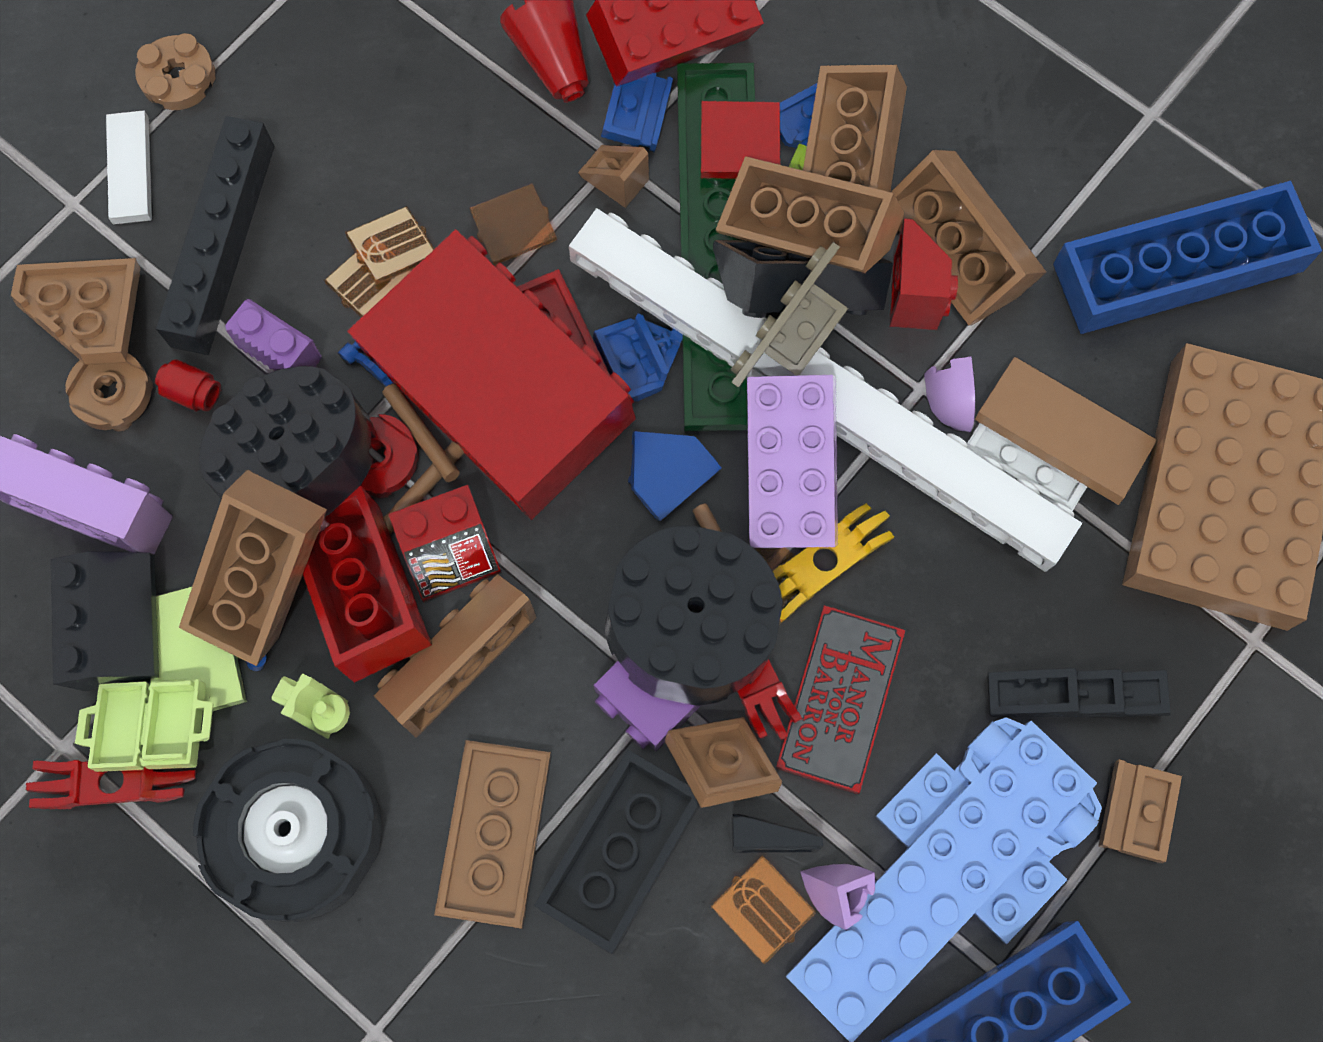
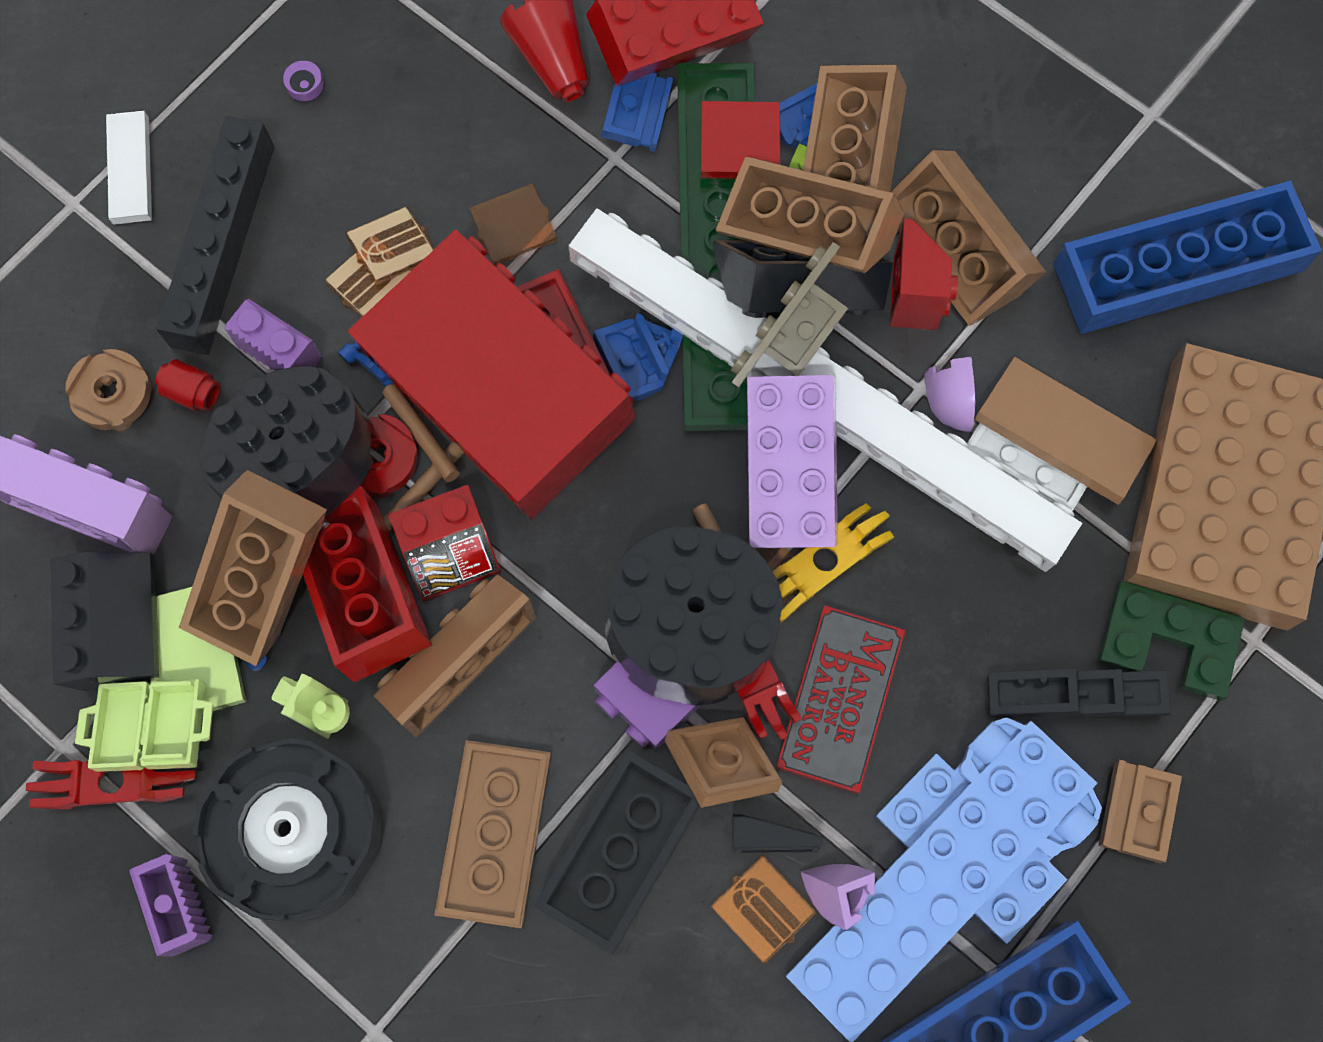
(82, 304): medium nougat plate -> none
(165, 54): medium nougat plate -> none
(170, 905): none -> medium lavender brick
(303, 80): none -> medium lavender tile
(618, 171): medium nougat slope -> none
(668, 469): blue slope -> none
(1207, 633): none -> dark green plate

